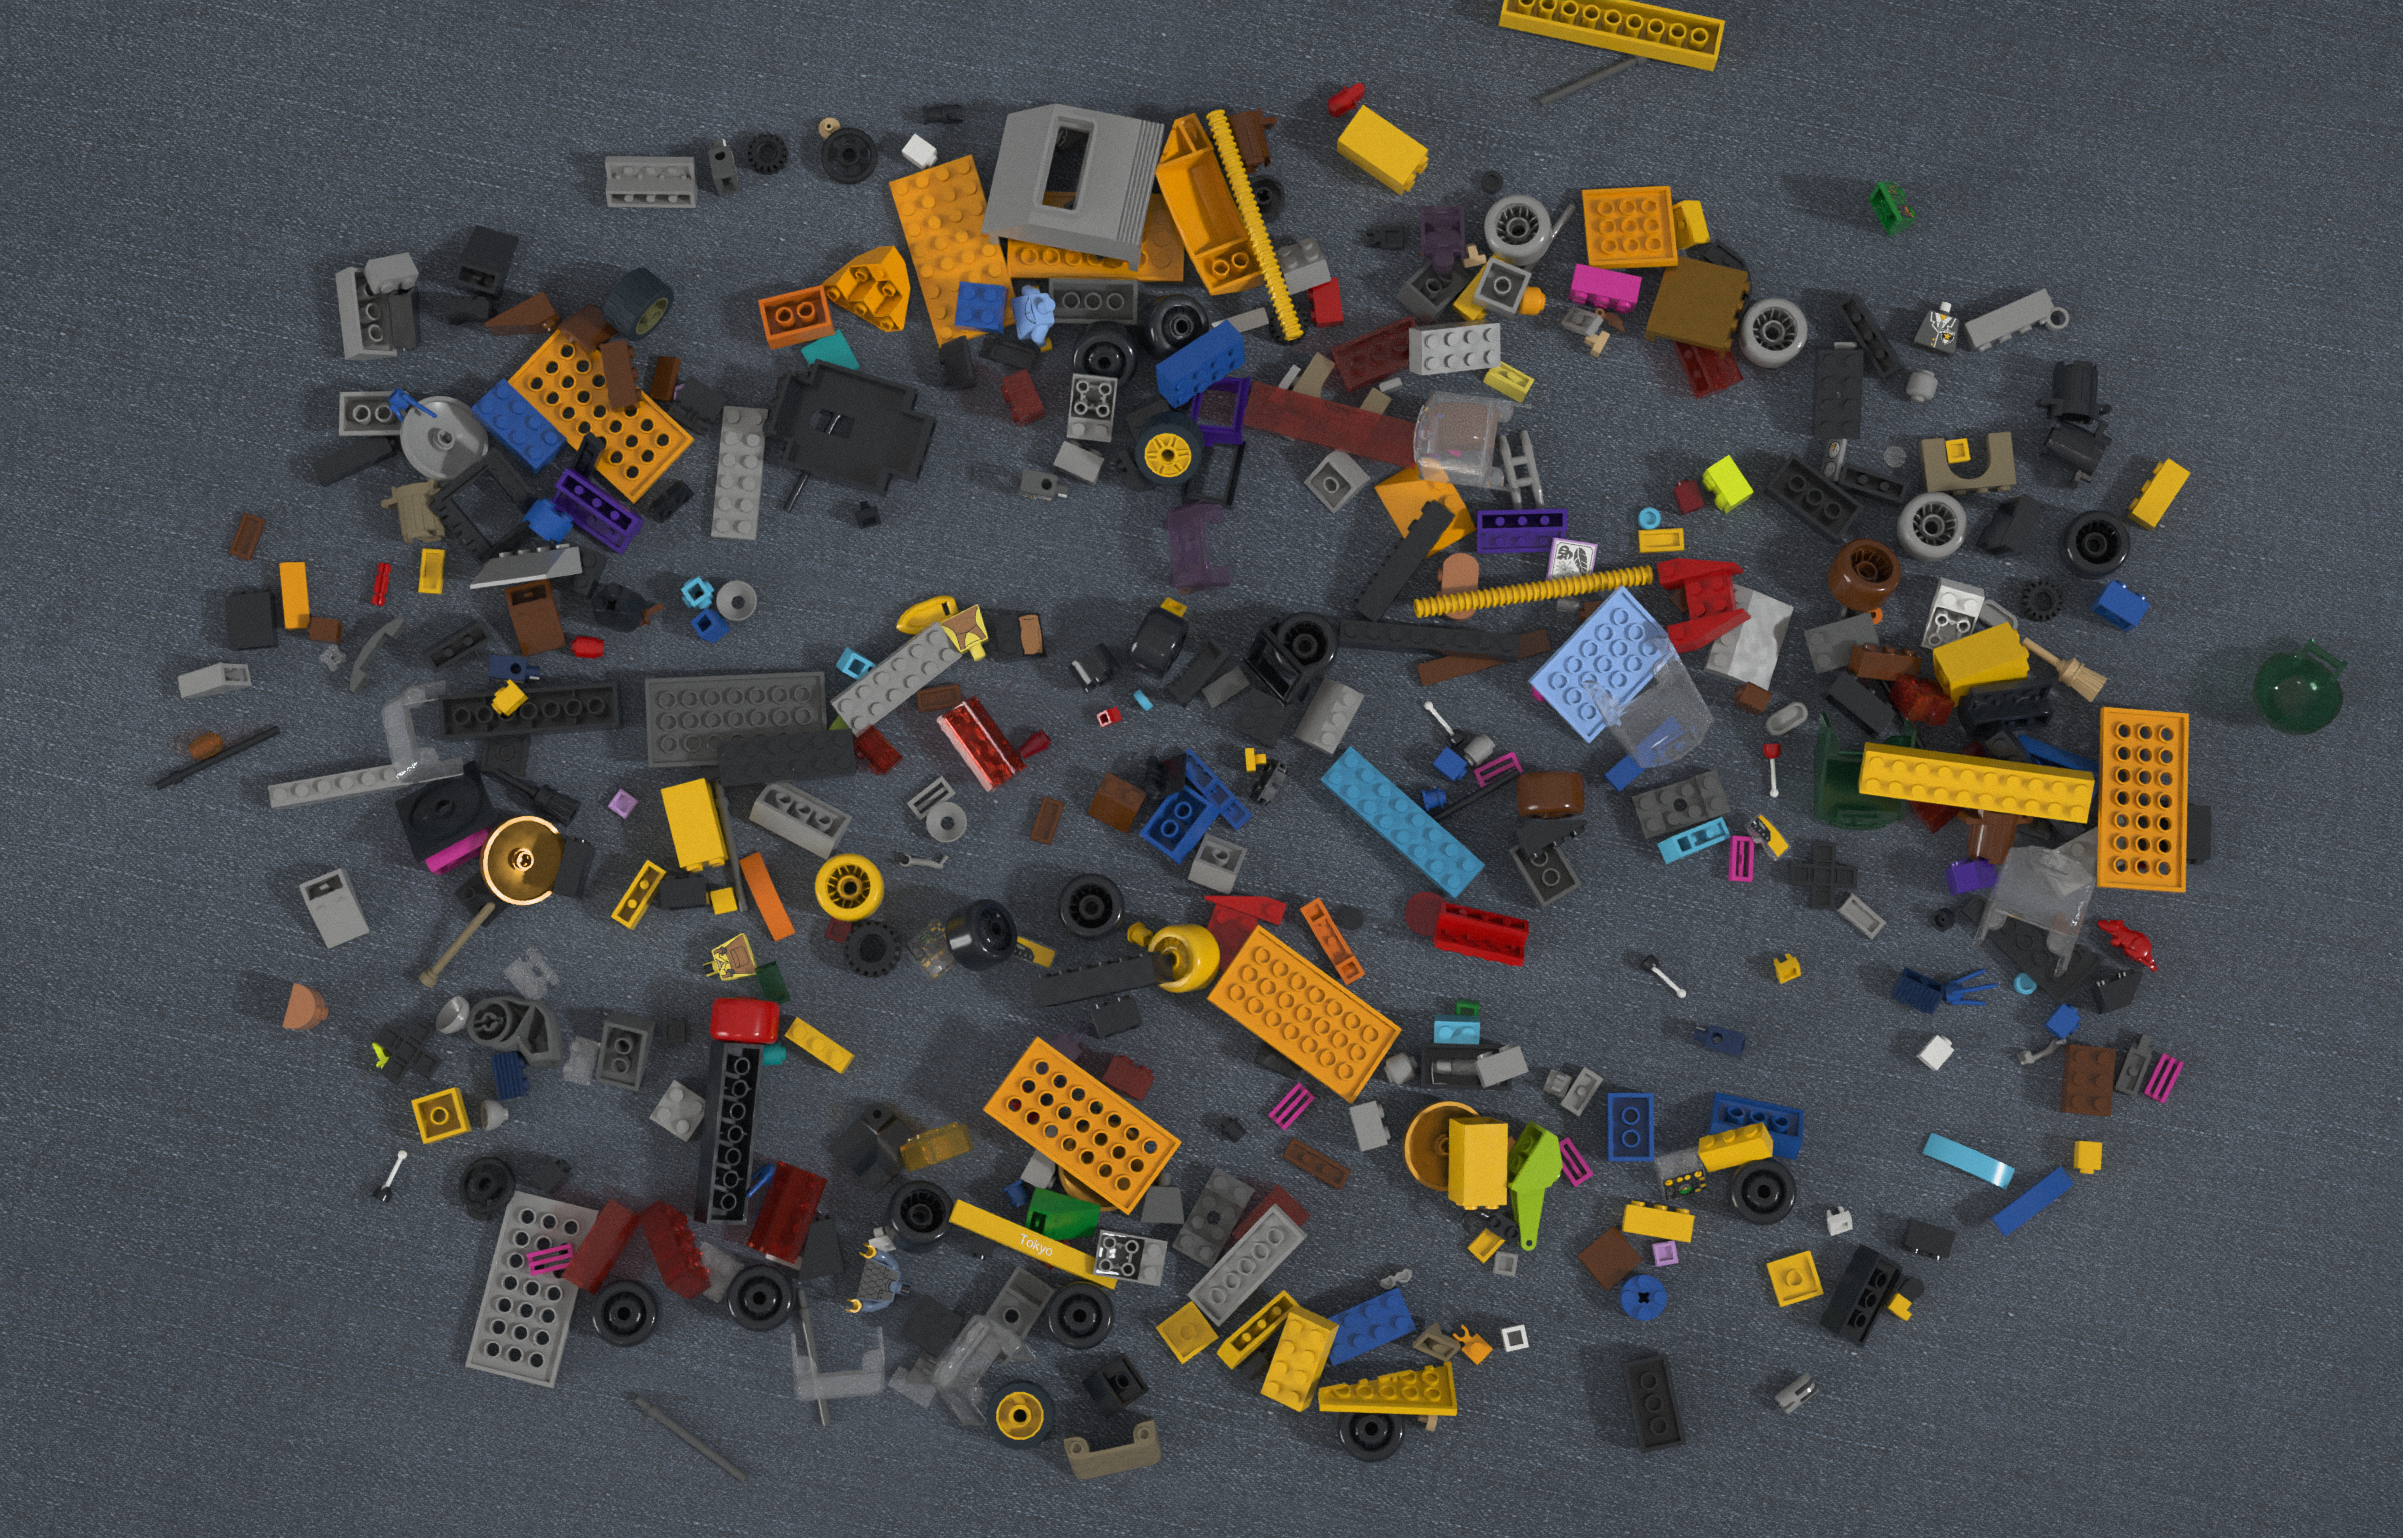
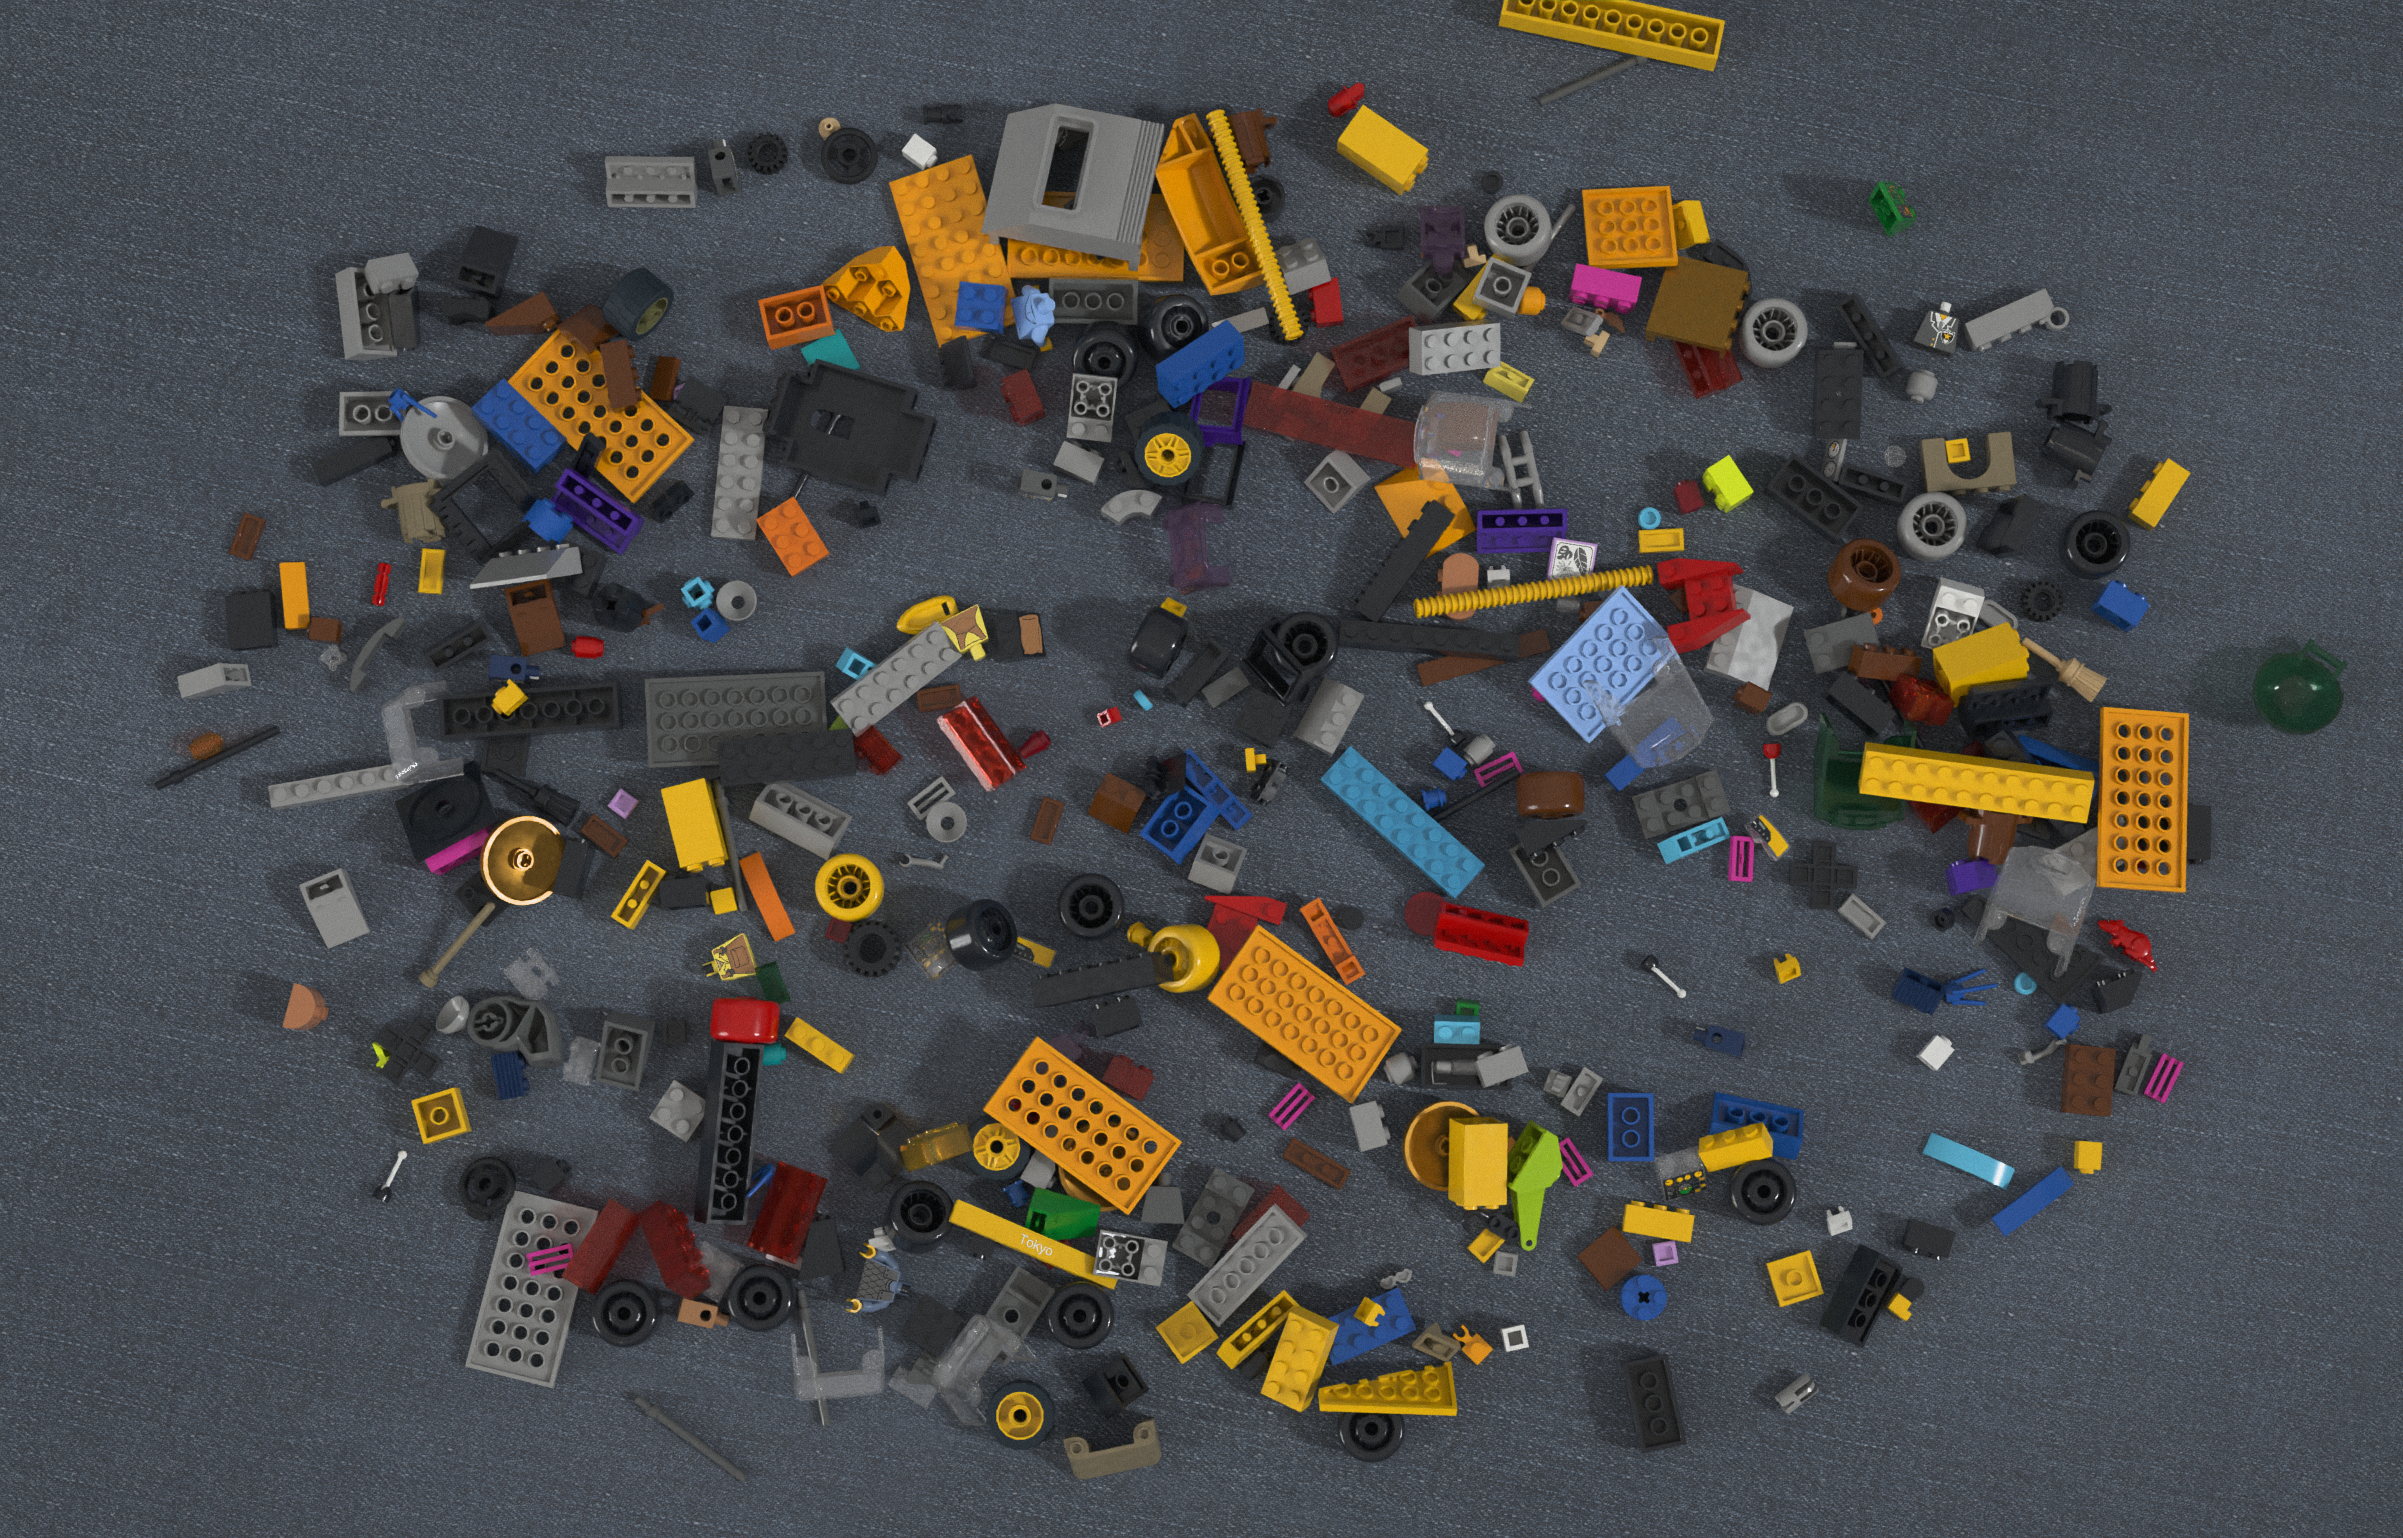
(492, 1114): light grey brick -> none
(604, 836): none -> reddish brown tile
(690, 1311): none -> medium nougat torso
(793, 537): none -> orange brick
(985, 1161): none -> wheel
(1094, 668): black brick -> none
(1131, 504): none -> light grey brick
(1368, 1312): none -> yellow tile
(1430, 1421): tan tile -> none
(1498, 578): none -> white tile

